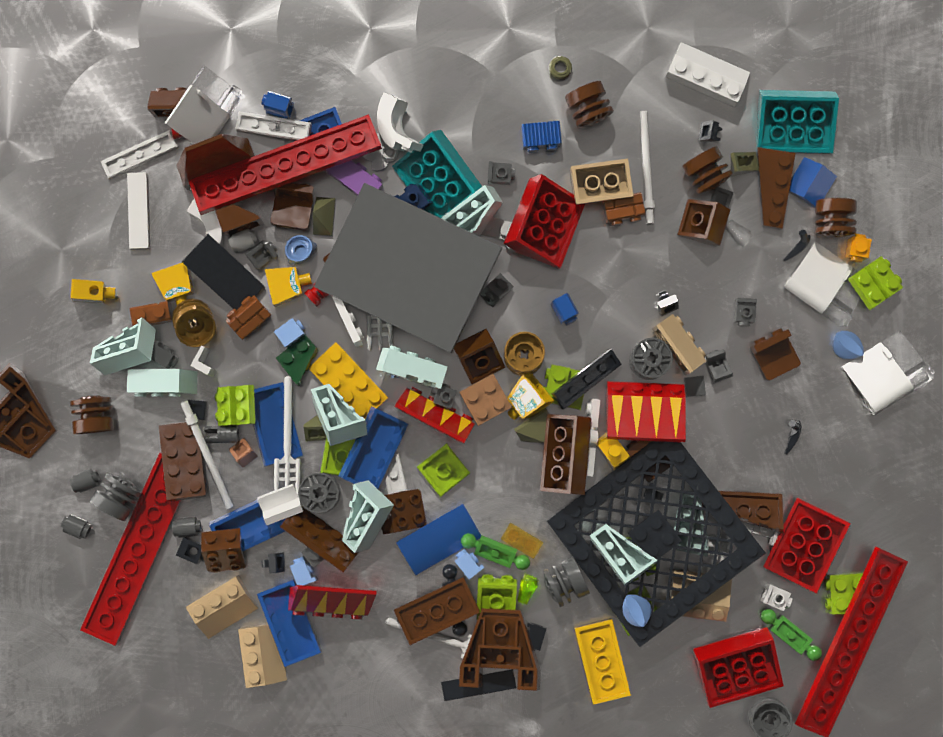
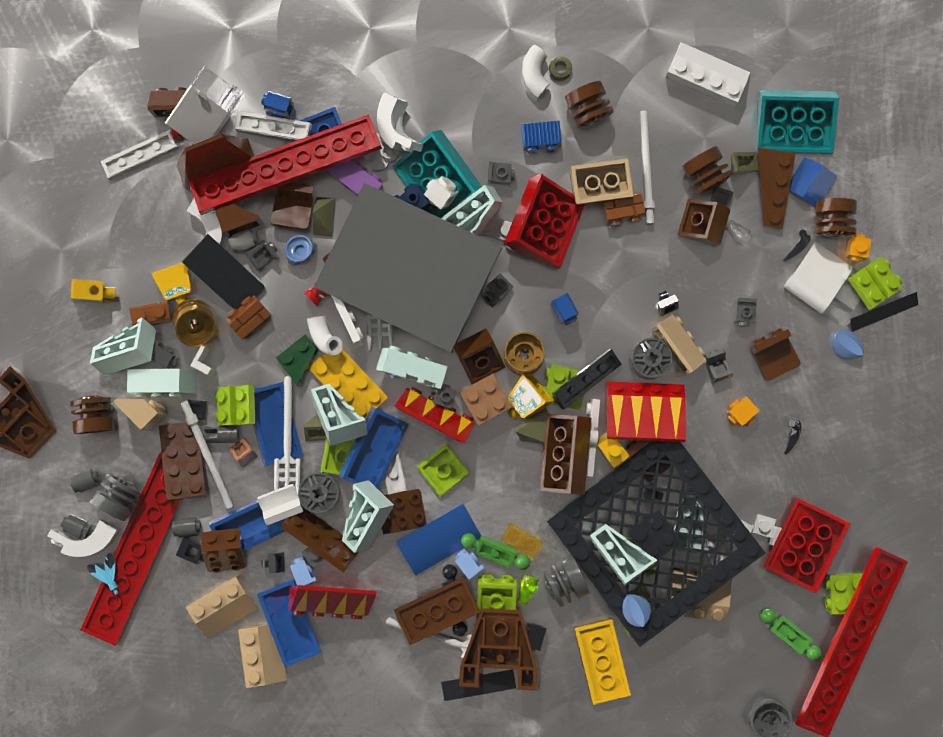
(98, 541): none -> white arch
(108, 575): none -> medium azure piece
(138, 210): white tile -> none
(142, 412): none -> tan slope
(286, 284): yellow torso -> none
(290, 332): light blue brick -> none
(322, 337): none -> white cylinder
(441, 192): none -> white brick
(532, 70): none -> white cylinder
(694, 386): dark grey tile -> none
(709, 131): black tile -> none
(738, 667): red slope -> none
(742, 412): none -> light orange brick
(757, 508): reddish brown wing -> none
(770, 593): white brick -> none
(884, 311): none -> black sticker
(888, 372): white door -> none

